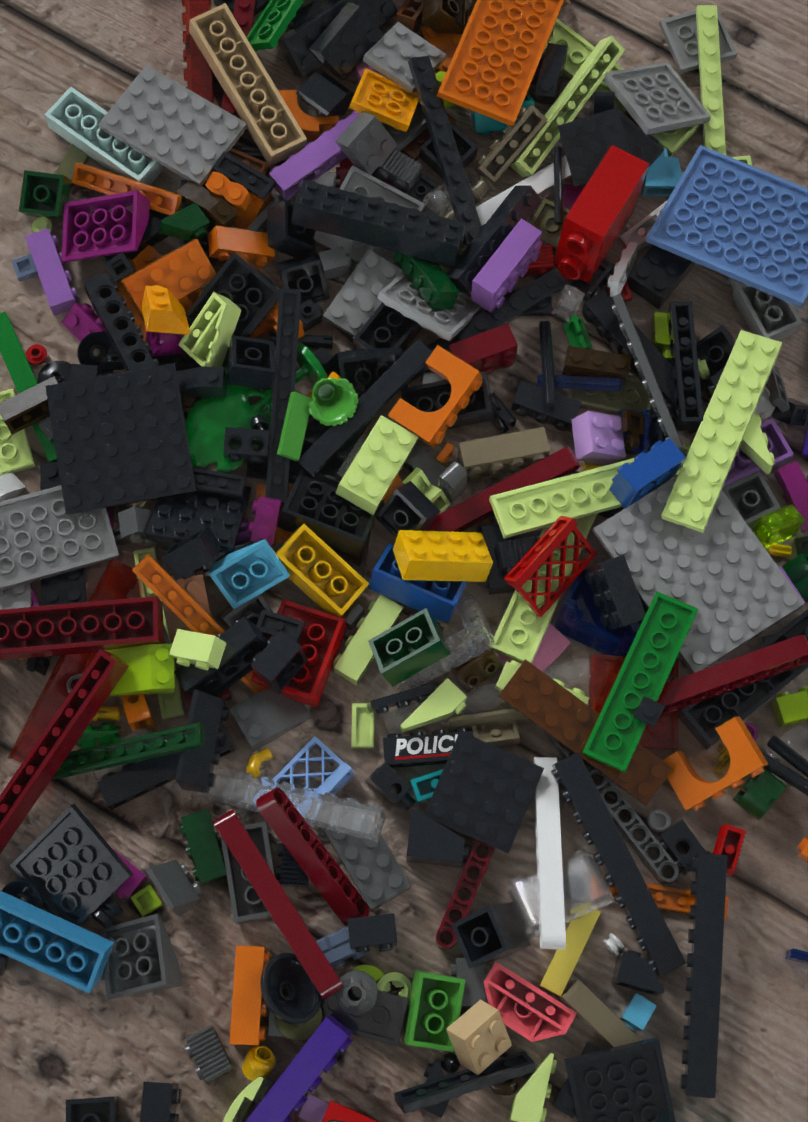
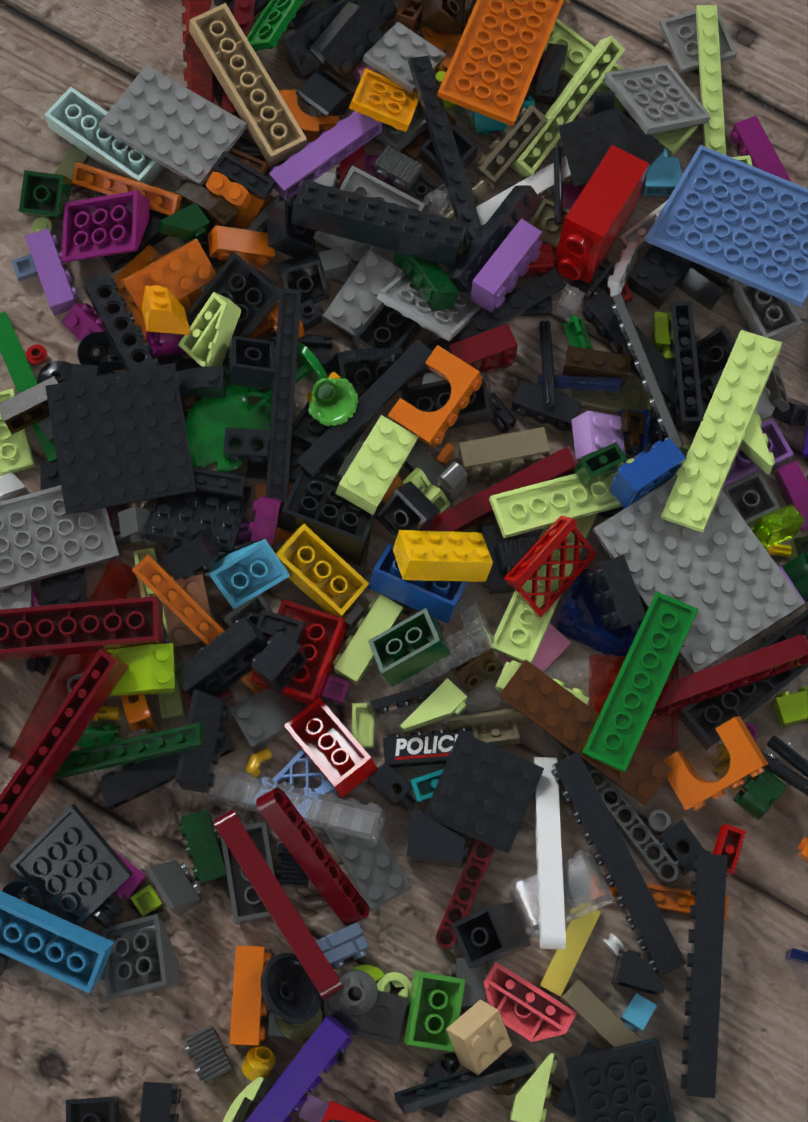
(121, 267): black brick -> none
(197, 649): yellowish green brick -> none
(257, 420): black hinge -> none
(294, 426): bright green tile -> none
(330, 747): none -> red brick
(335, 689): none -> magenta plate
(366, 142): dark grey brick -> none
(372, 931): black brick -> none
(600, 464): none -> dark green brick
(649, 712): black plate -> none
(702, 286): none -> black panel
(703, 369): yellowish green plate -> none
(753, 141): none -> magenta brick

